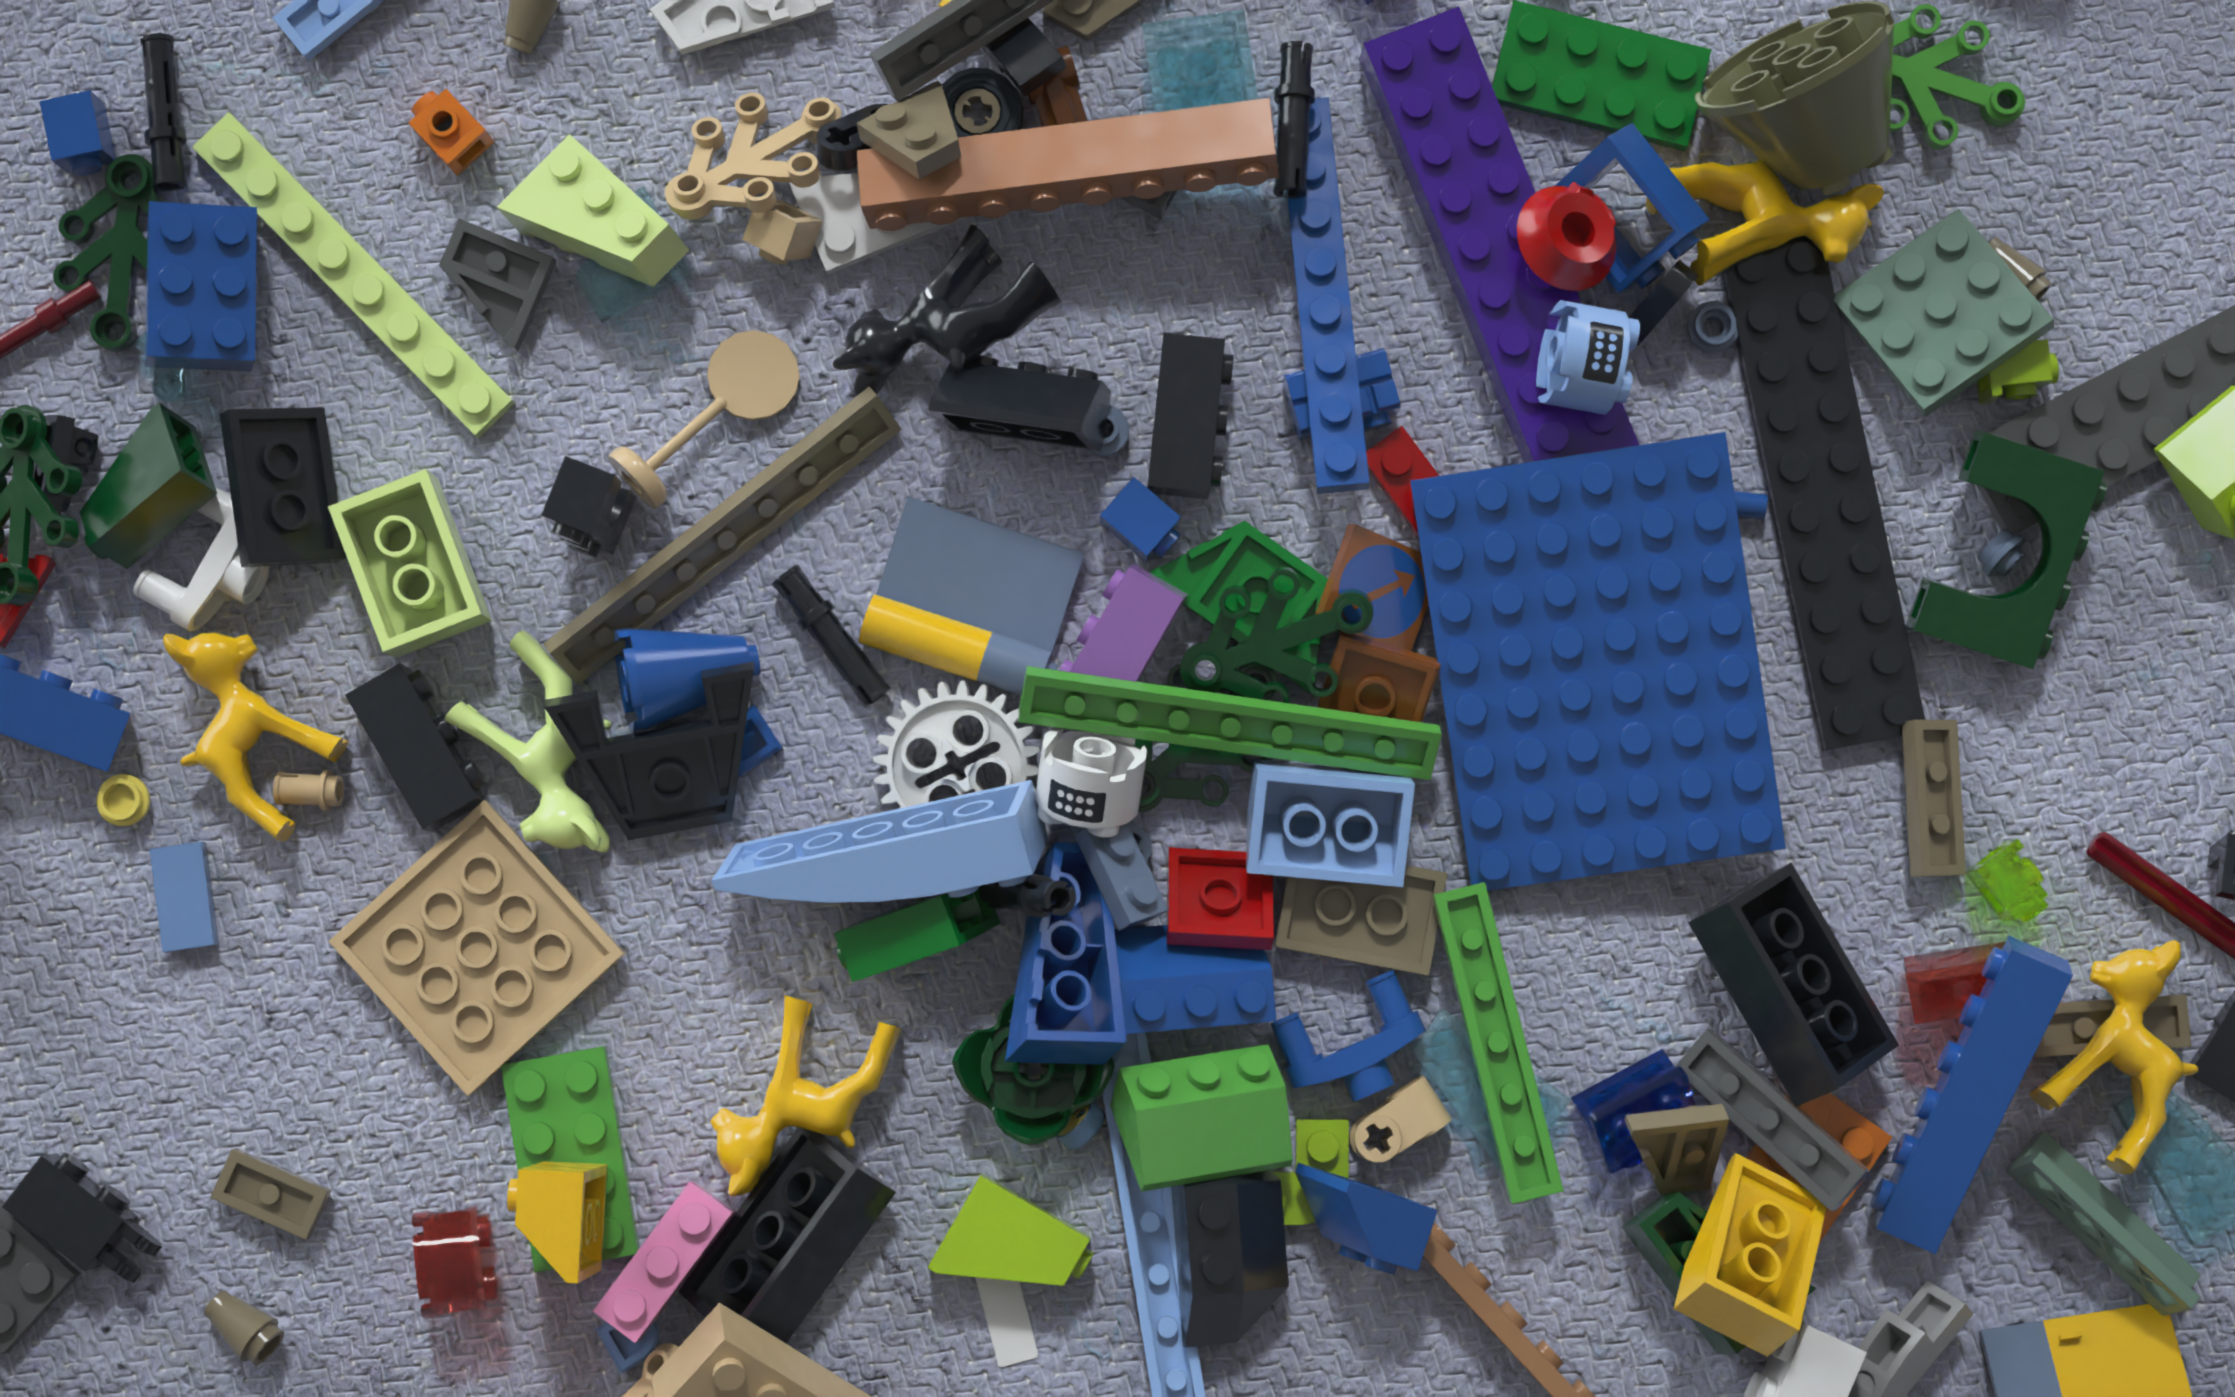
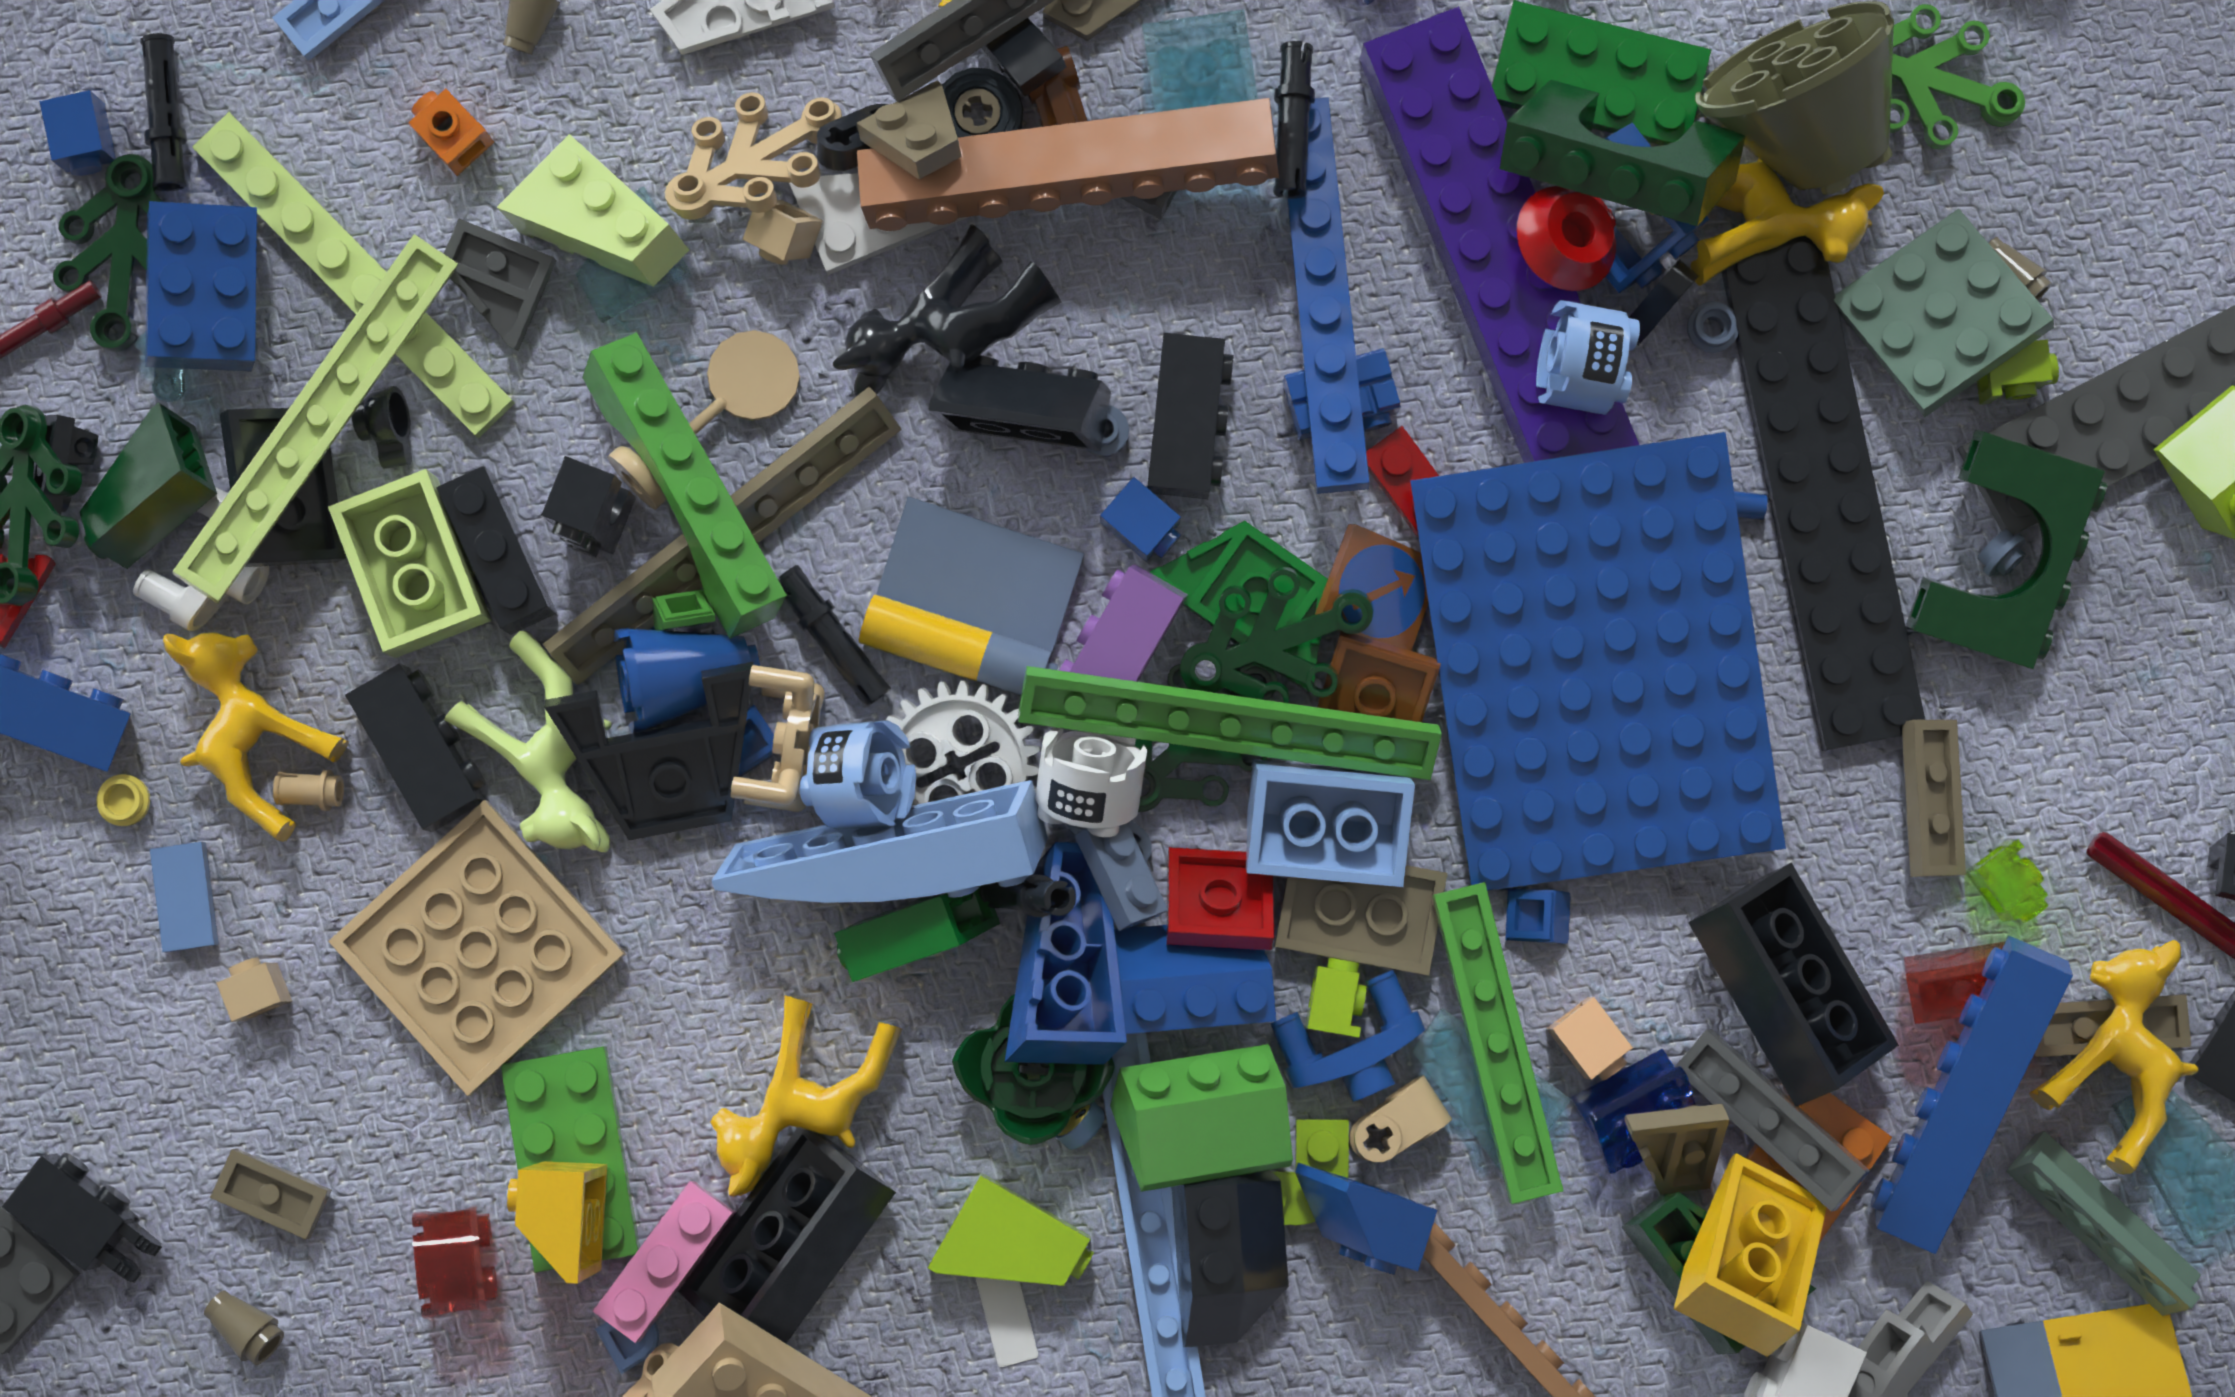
(253, 989): none -> tan plate
(315, 419): none -> yellowish green plate
(387, 421): none -> black piece
(496, 550): none -> black brick
(681, 610): none -> bright green slope
(723, 548): none -> bright green arch
(791, 739): none -> tan plate
(858, 775): none -> light blue brick
(1336, 998): none -> lime brick
(1538, 916): none -> blue slope
(1556, 145): none -> dark green arch
(1591, 1040): none -> light nougat brick

